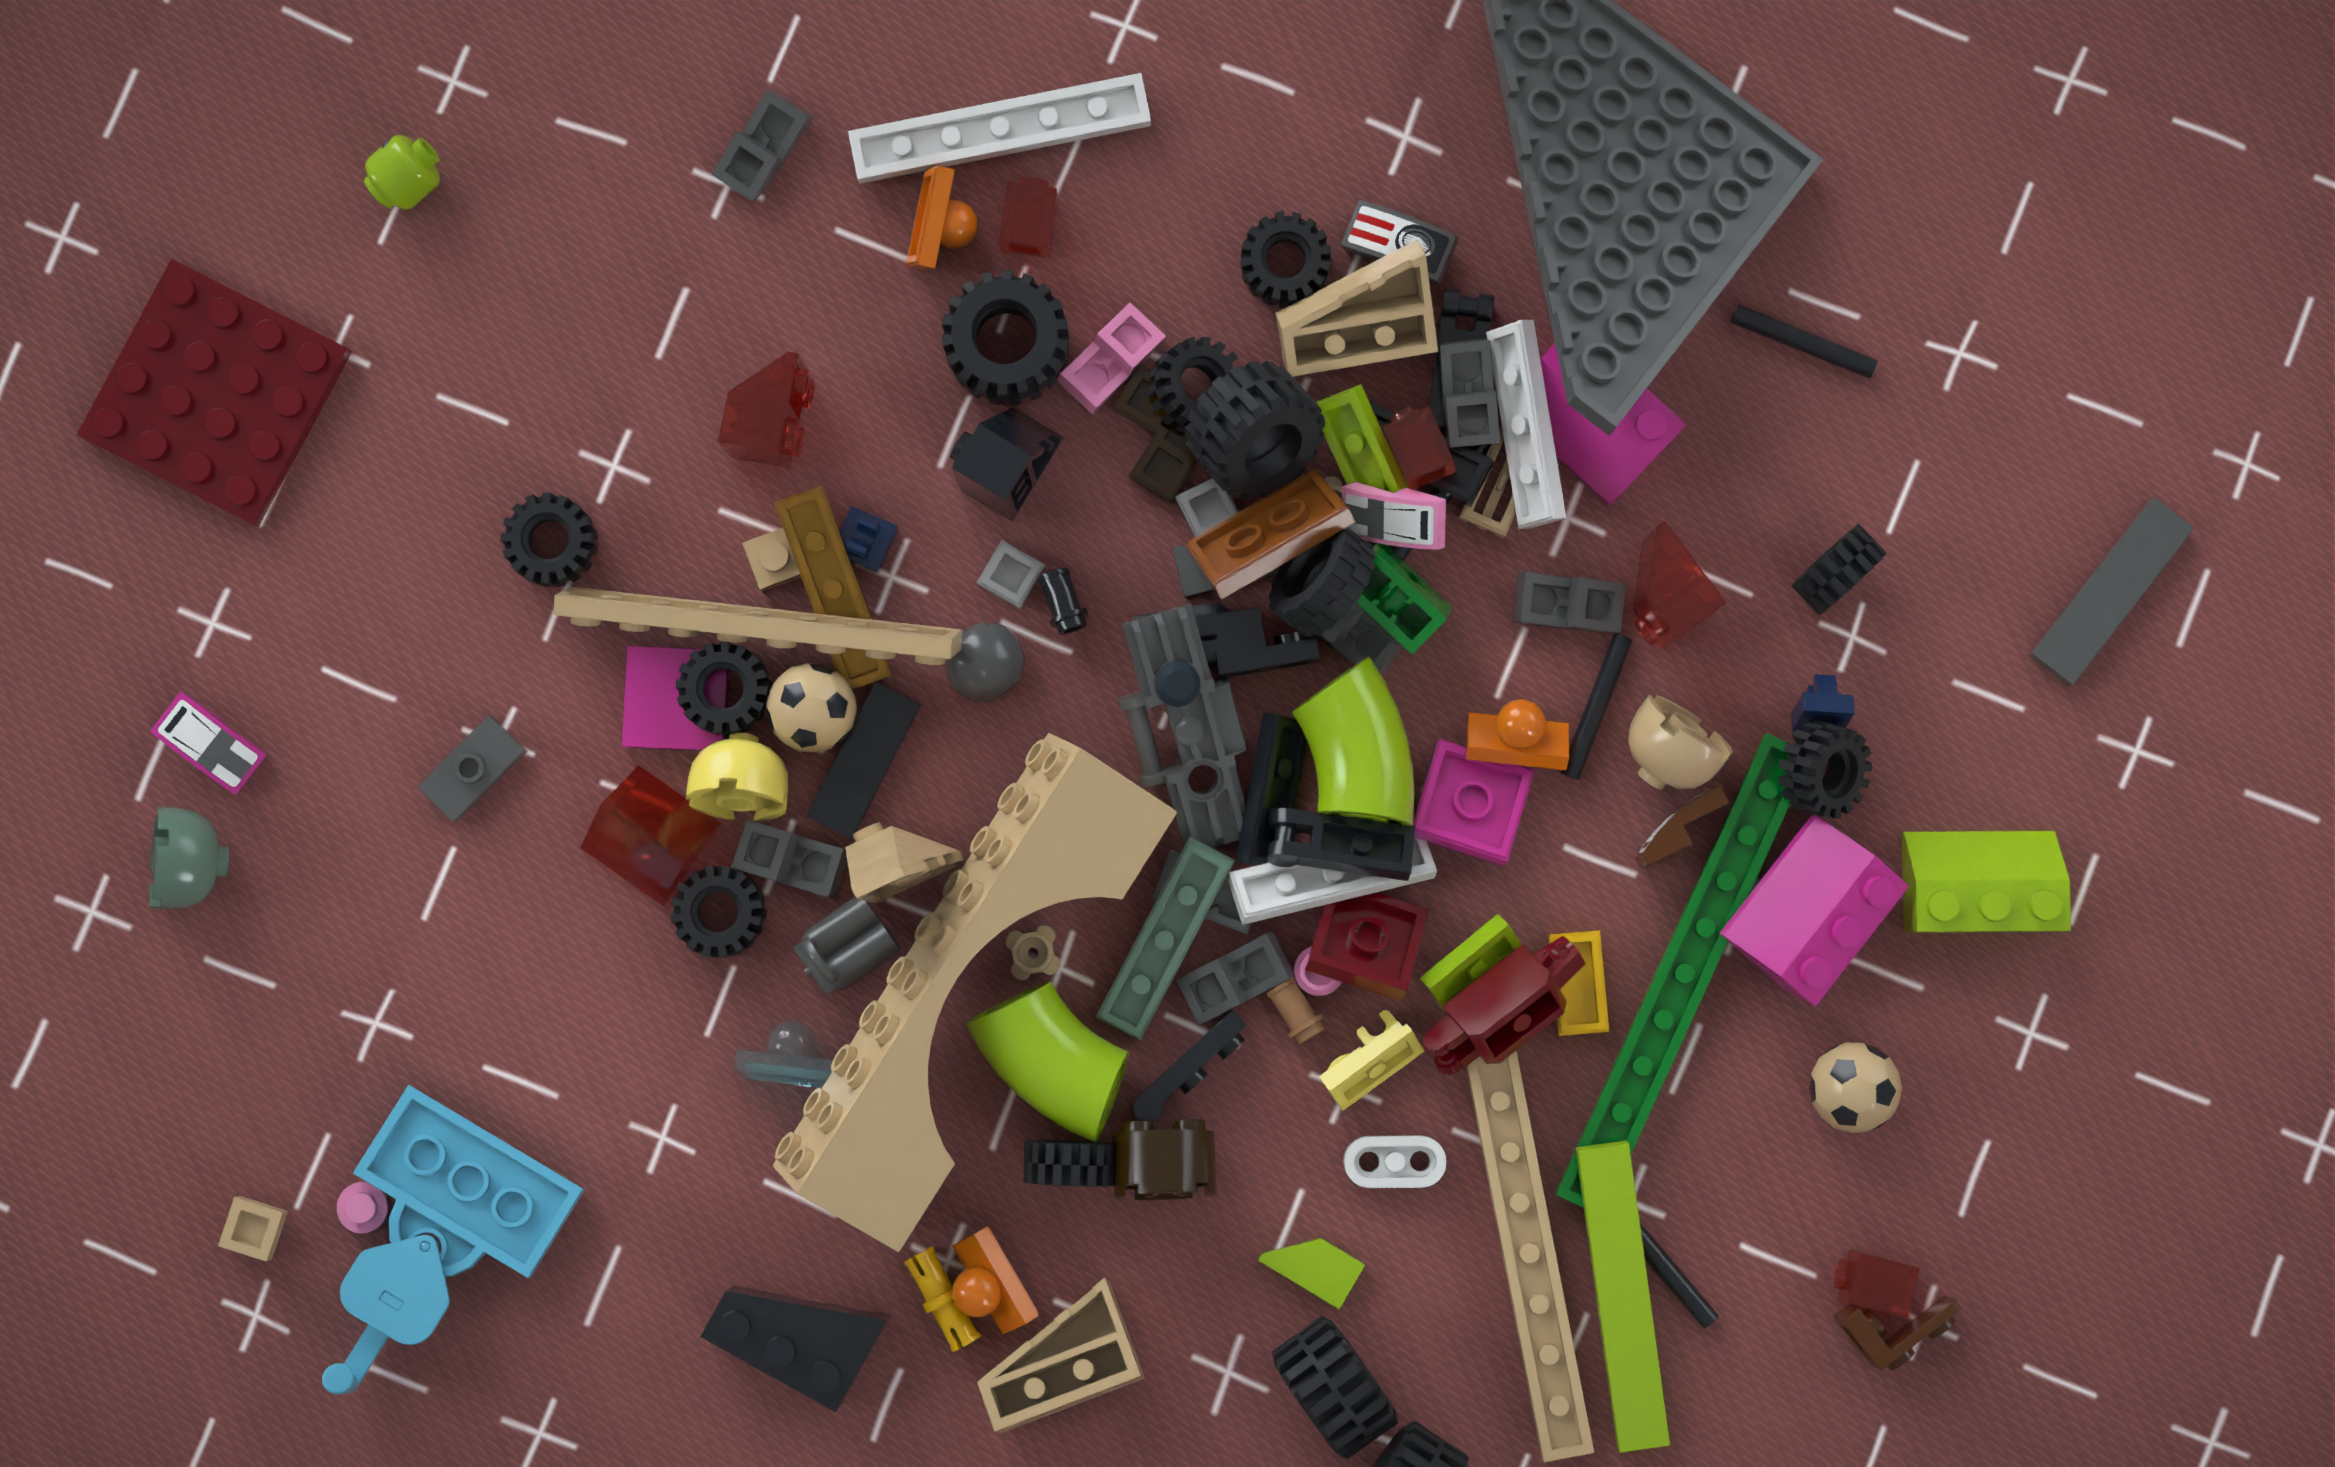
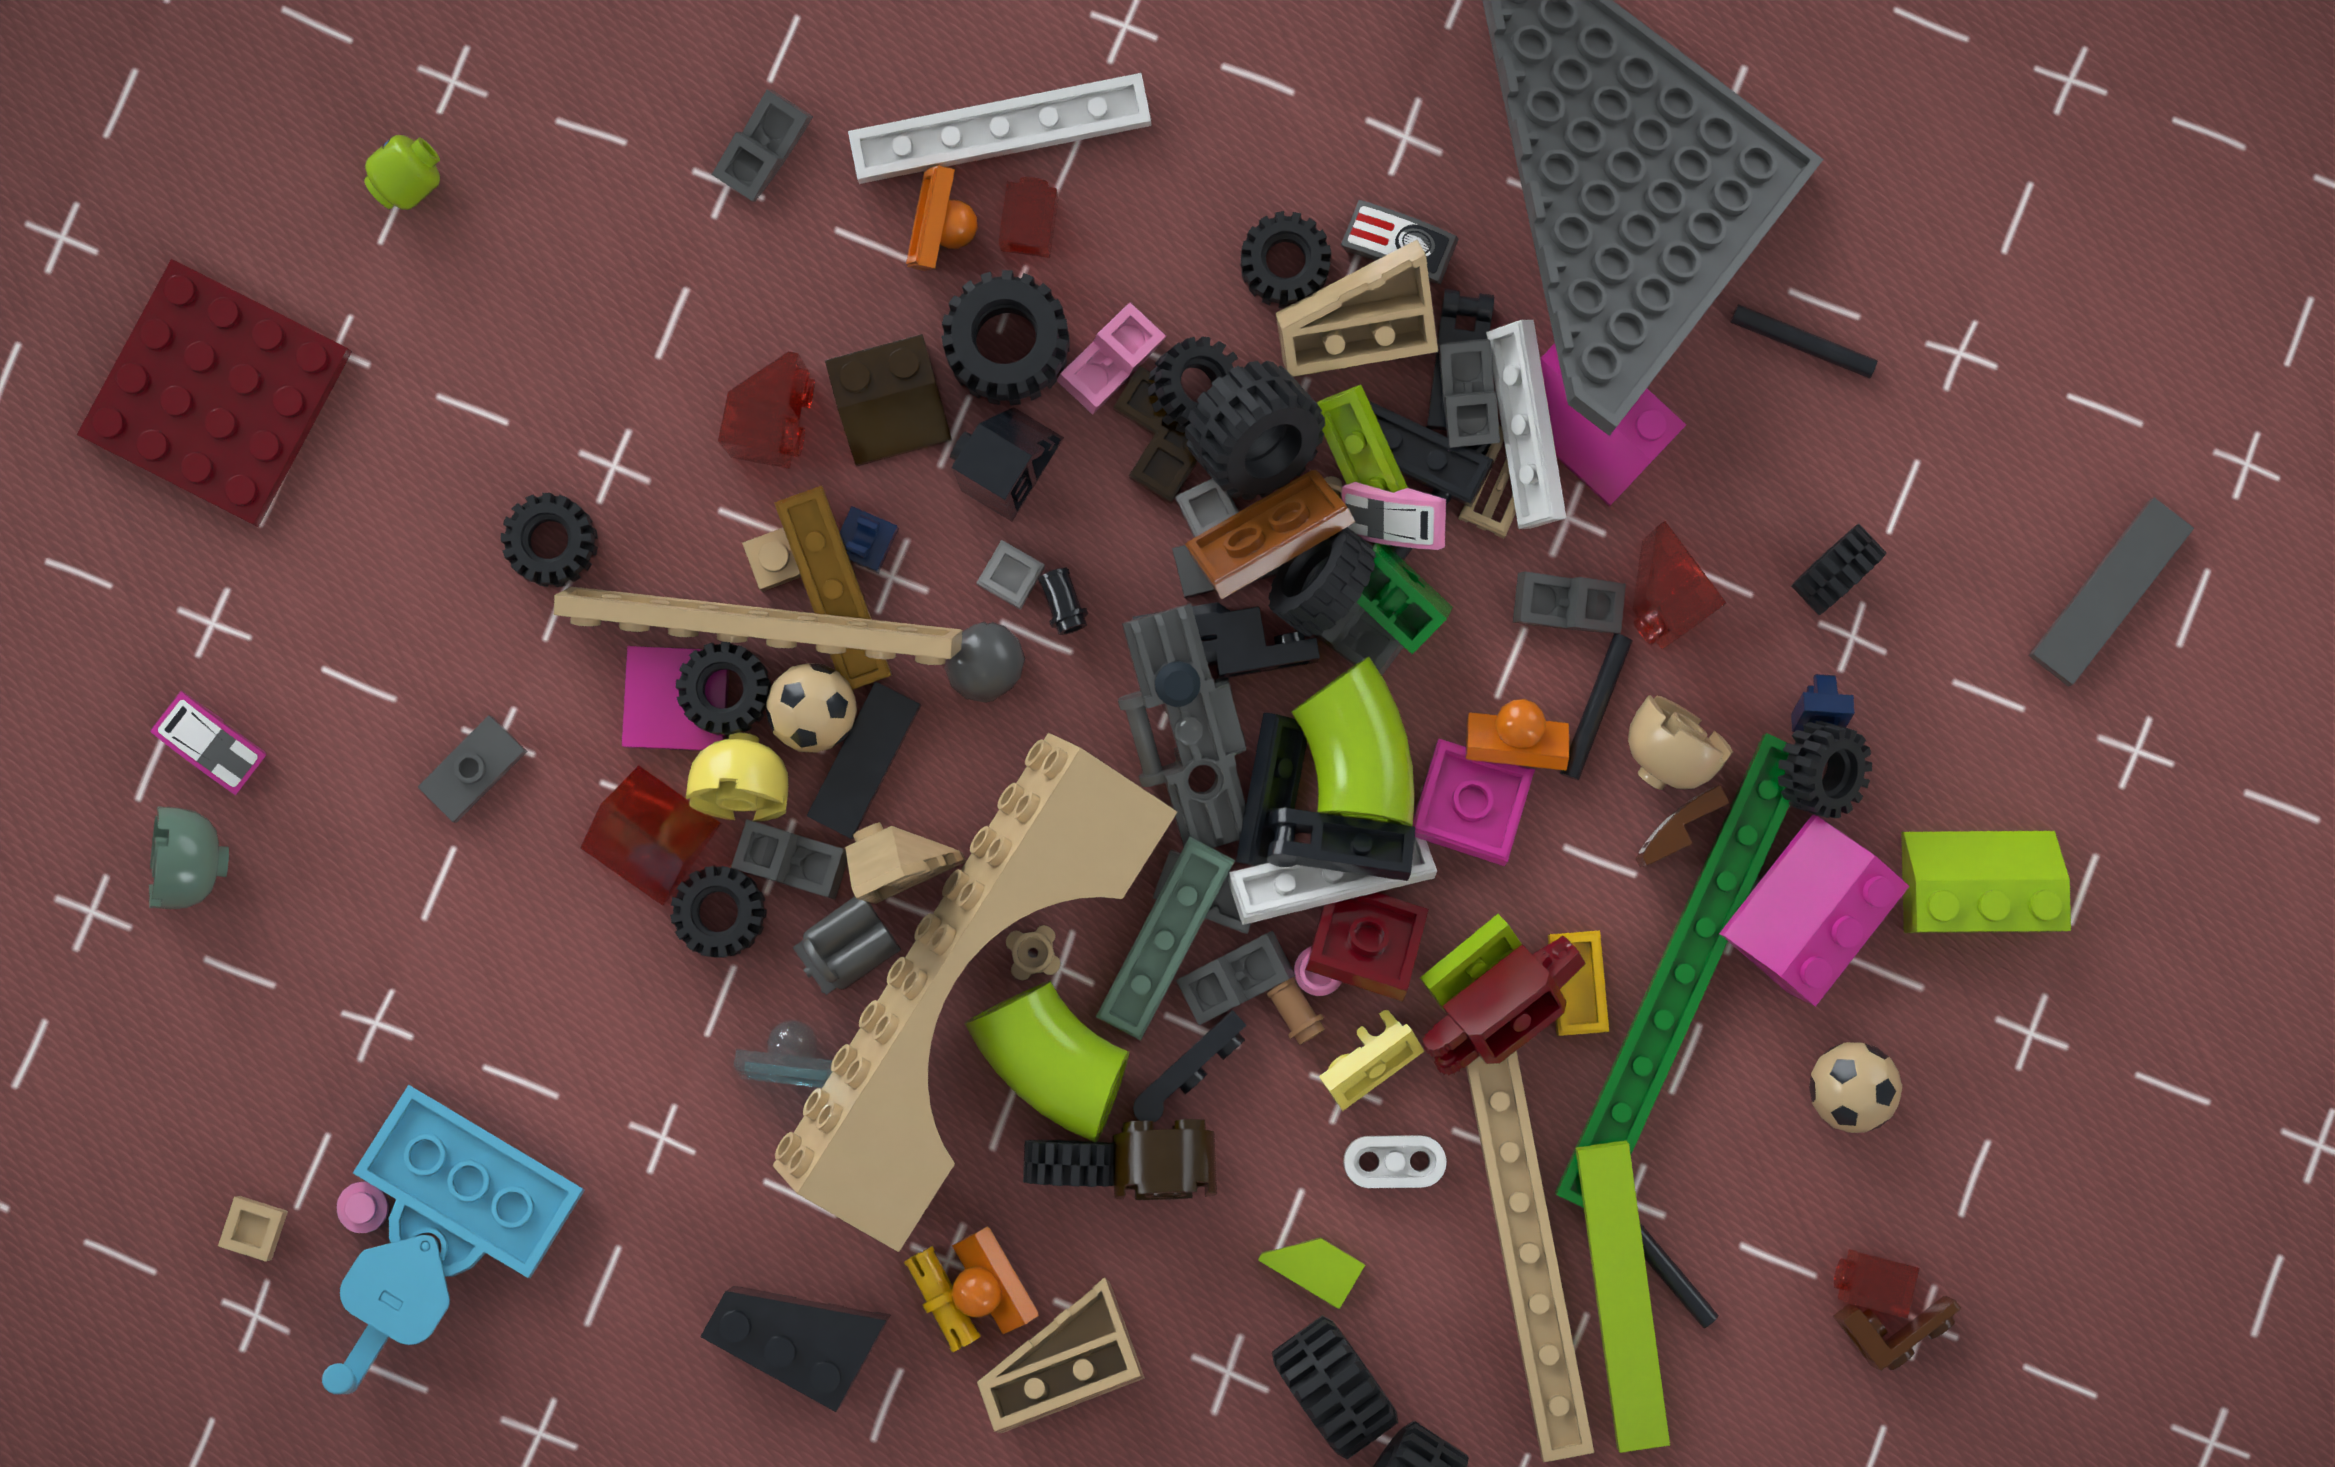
(888, 400): none -> dark brown slope
(1418, 446): clear red brick -> none

